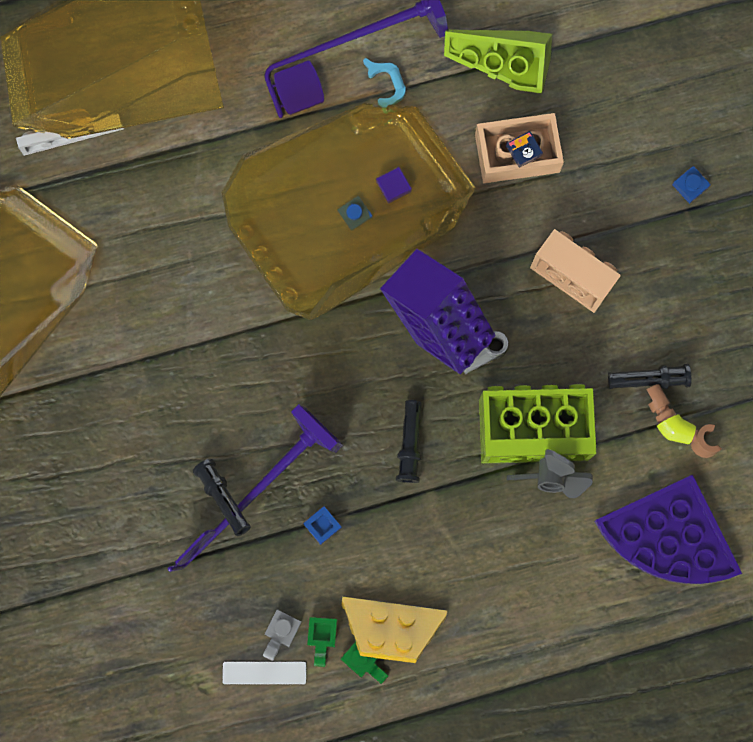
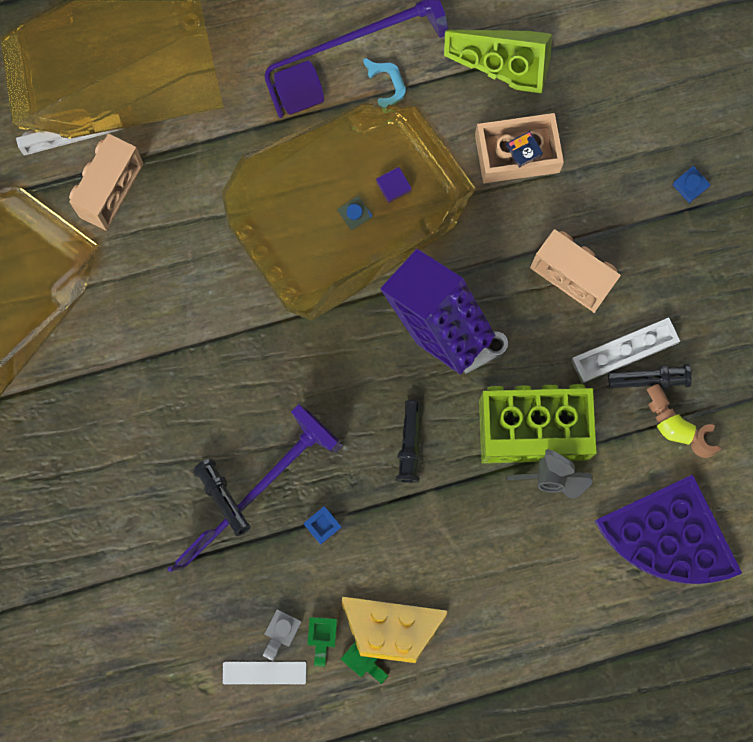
(106, 181): none -> light nougat brick
(625, 350): none -> white plate

